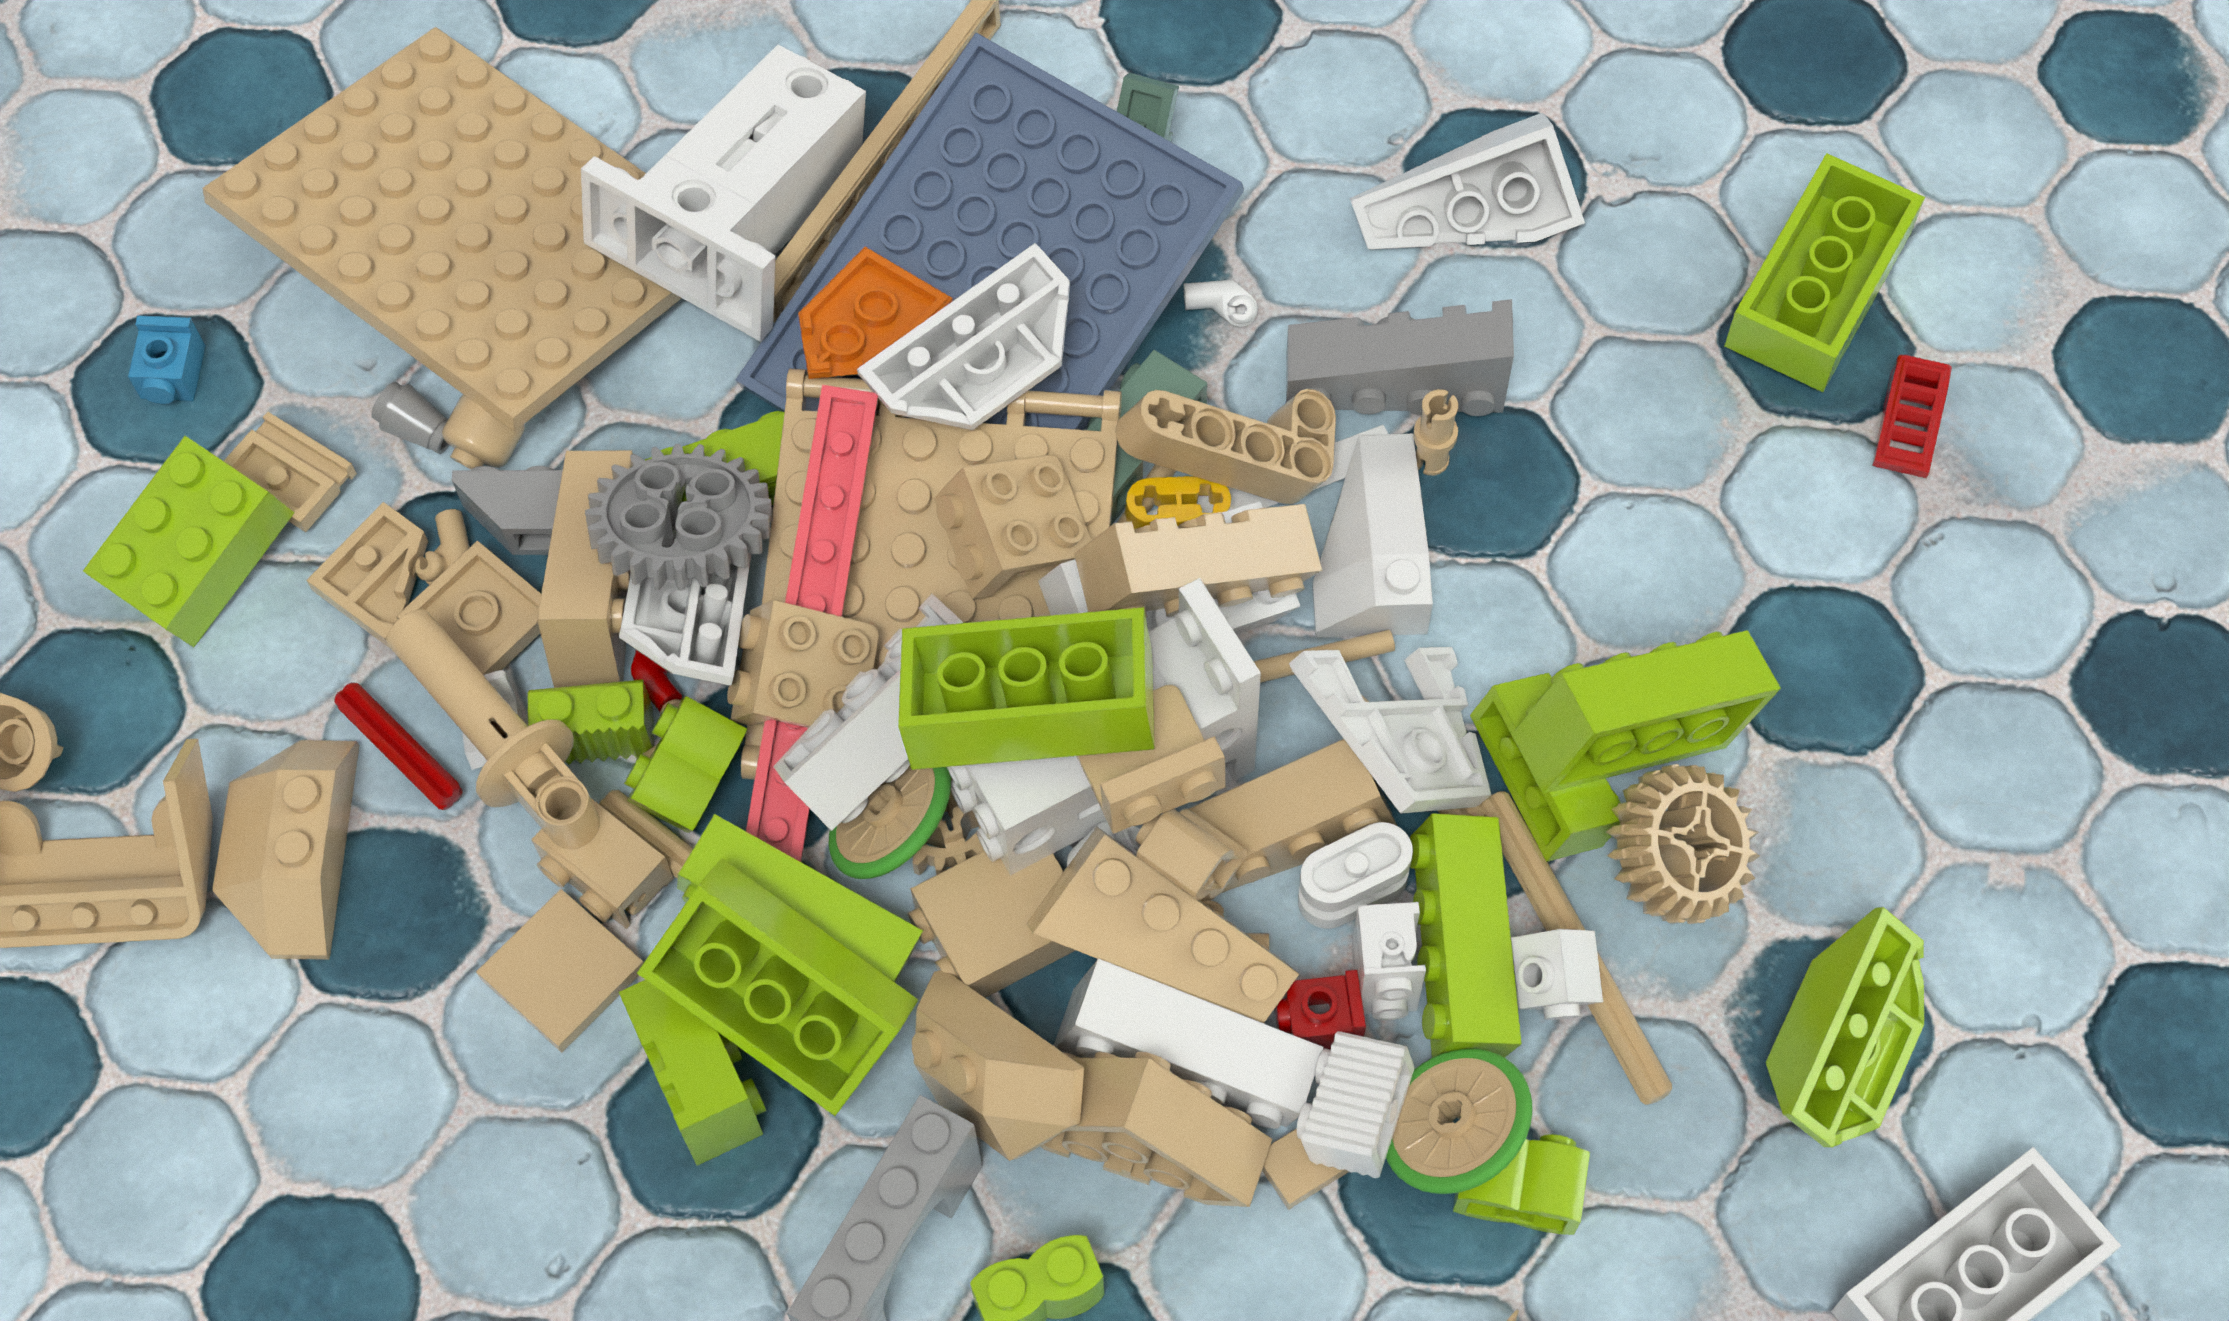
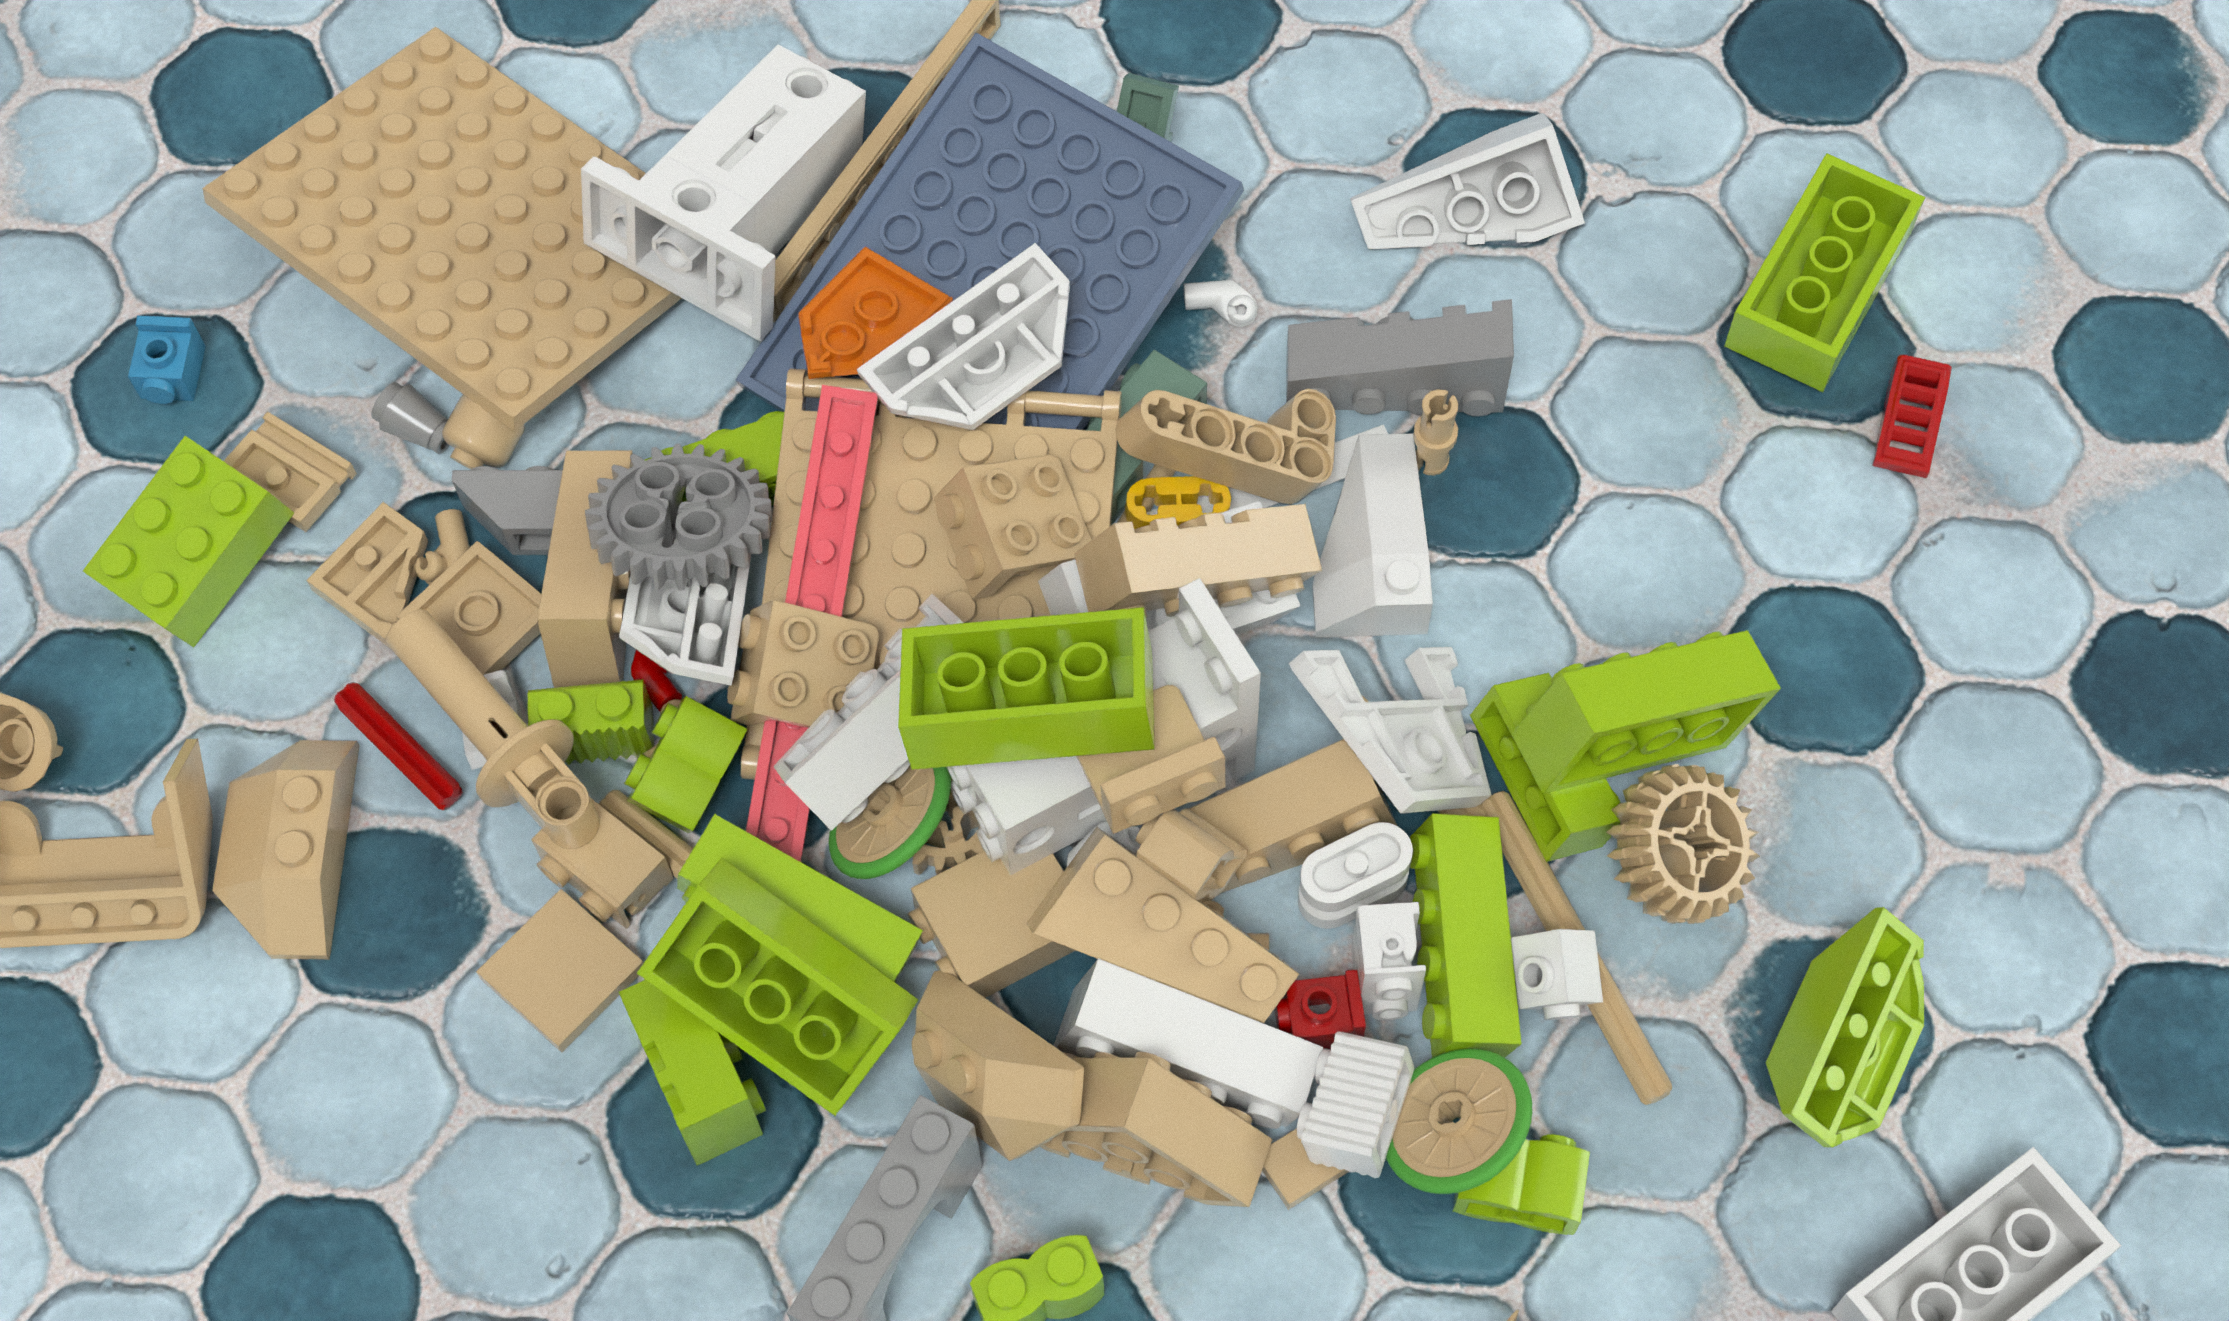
(1350, 649): tan bar -> none

